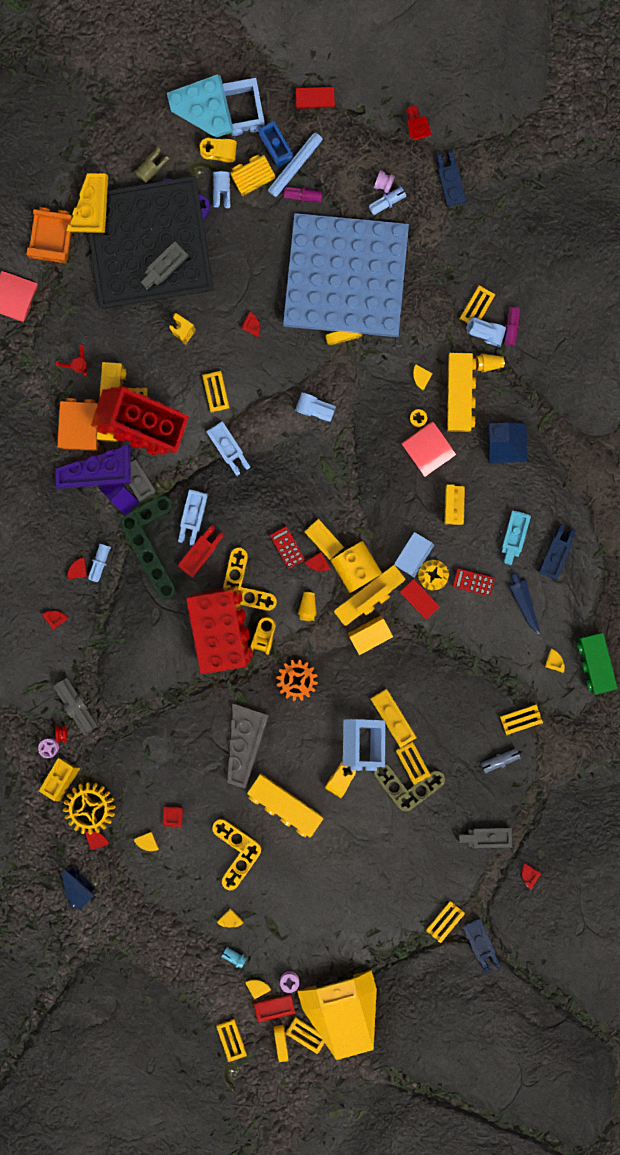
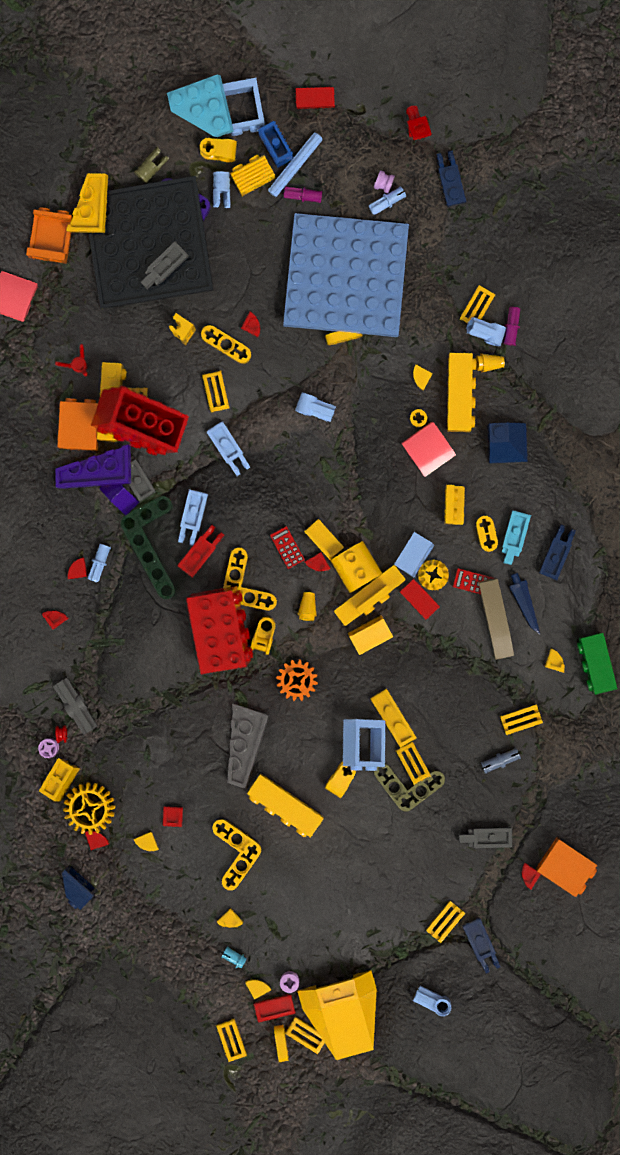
(211, 341): none -> yellow beam
(431, 999): none -> light blue piece
(482, 535): none -> yellow beam
(496, 618): none -> dark tan slope
(566, 867): none -> orange panel

